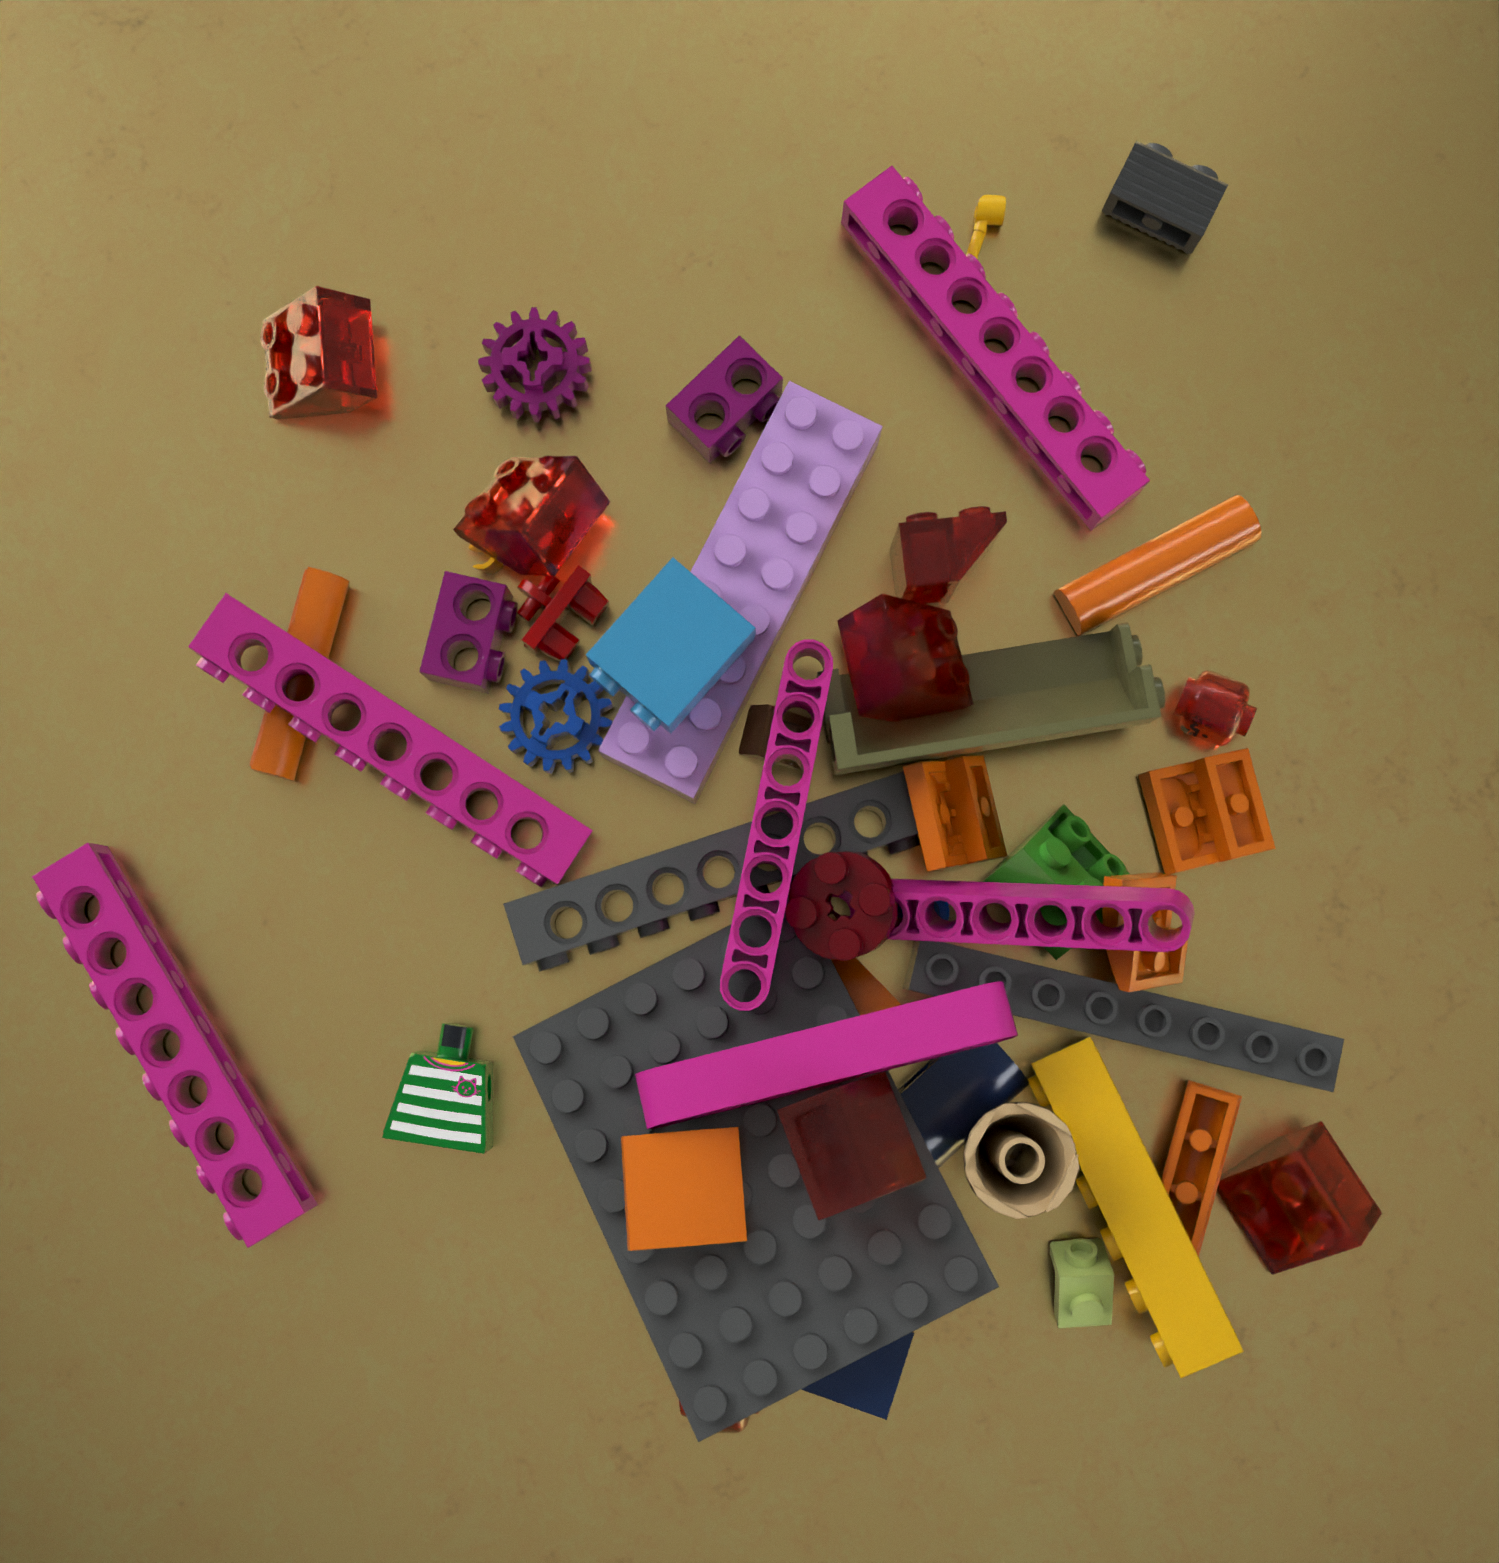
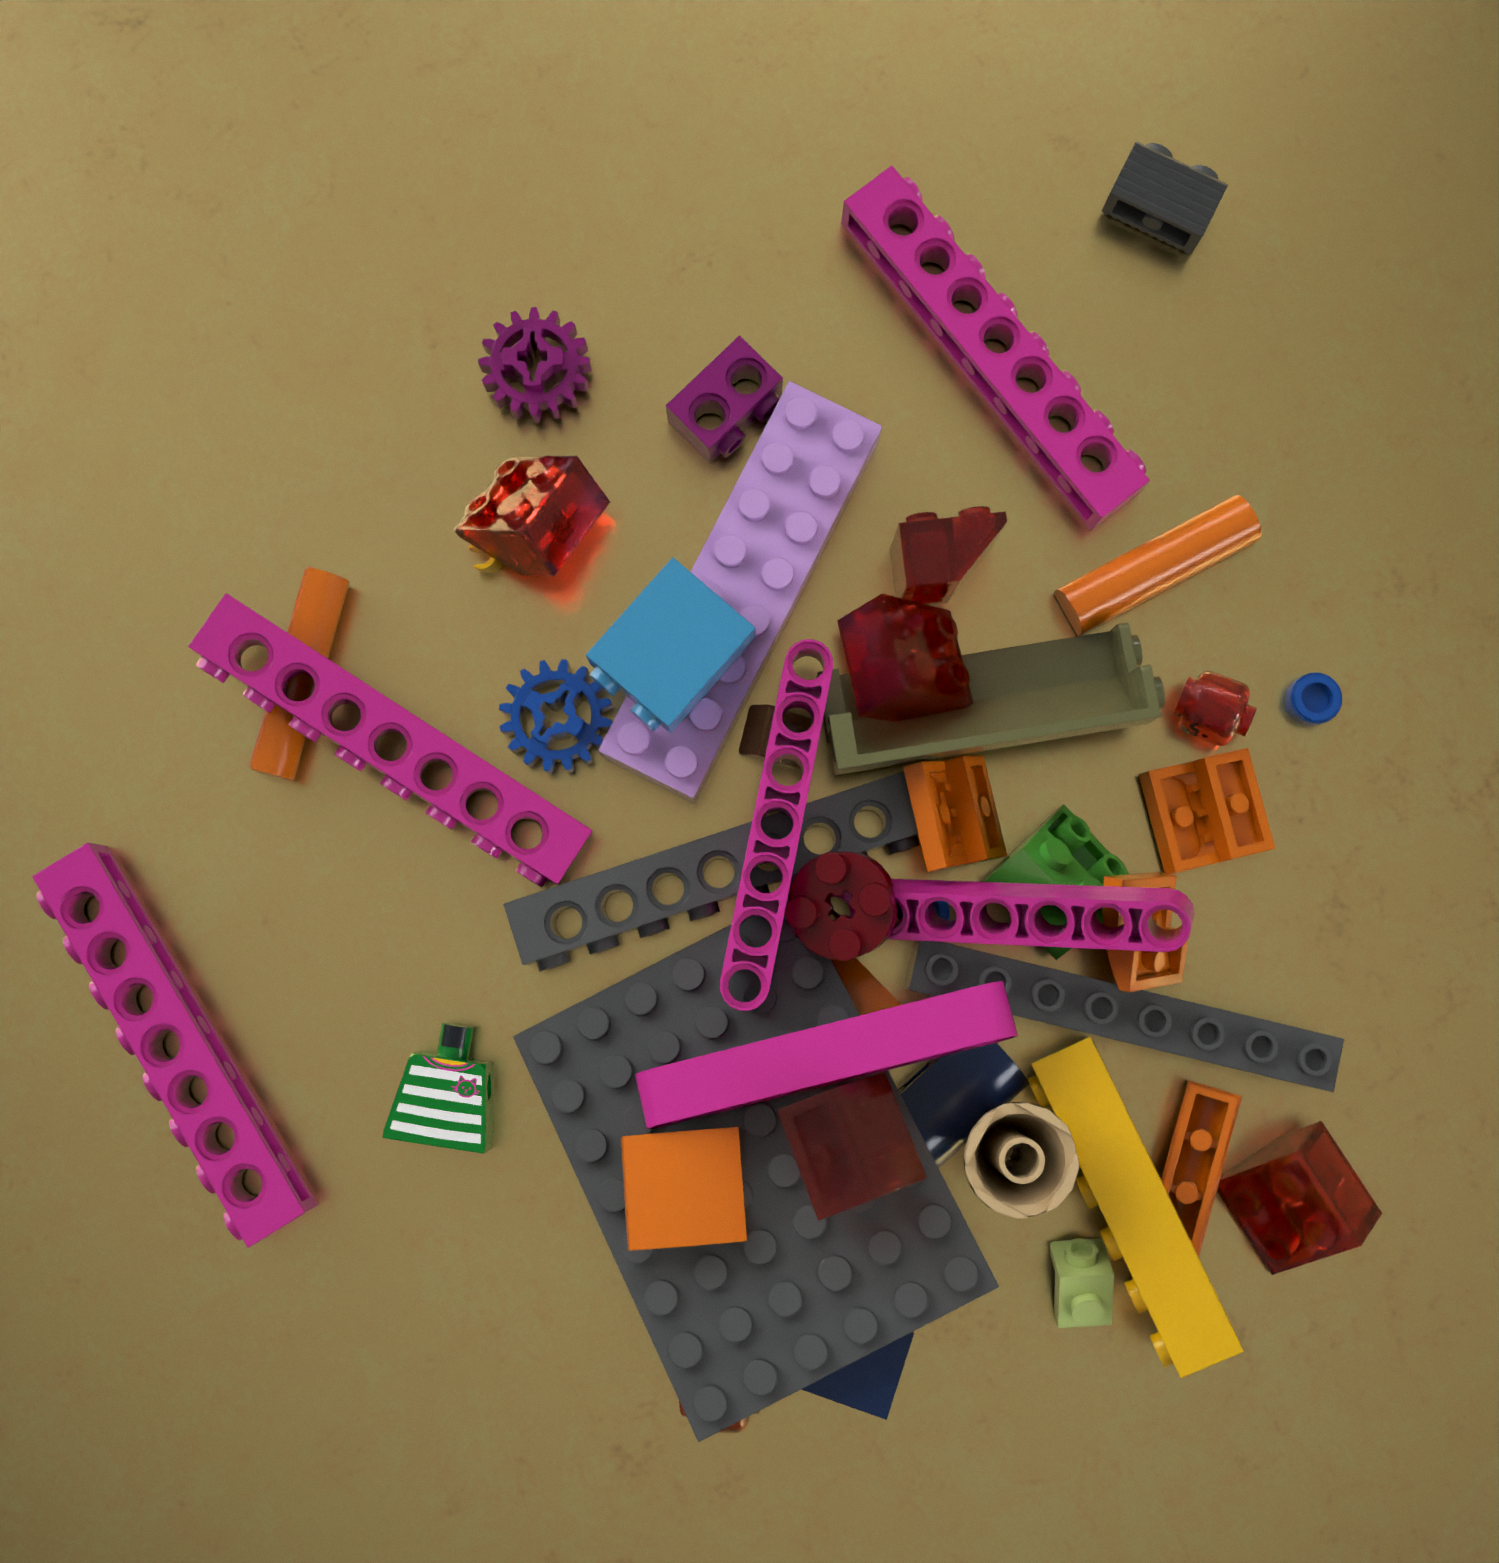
(319, 355): clear red slope -> none
(453, 632): magenta brick -> none
(574, 595): red hips -> none
(987, 212): yellow hand -> none
(1313, 699): none -> blue tile

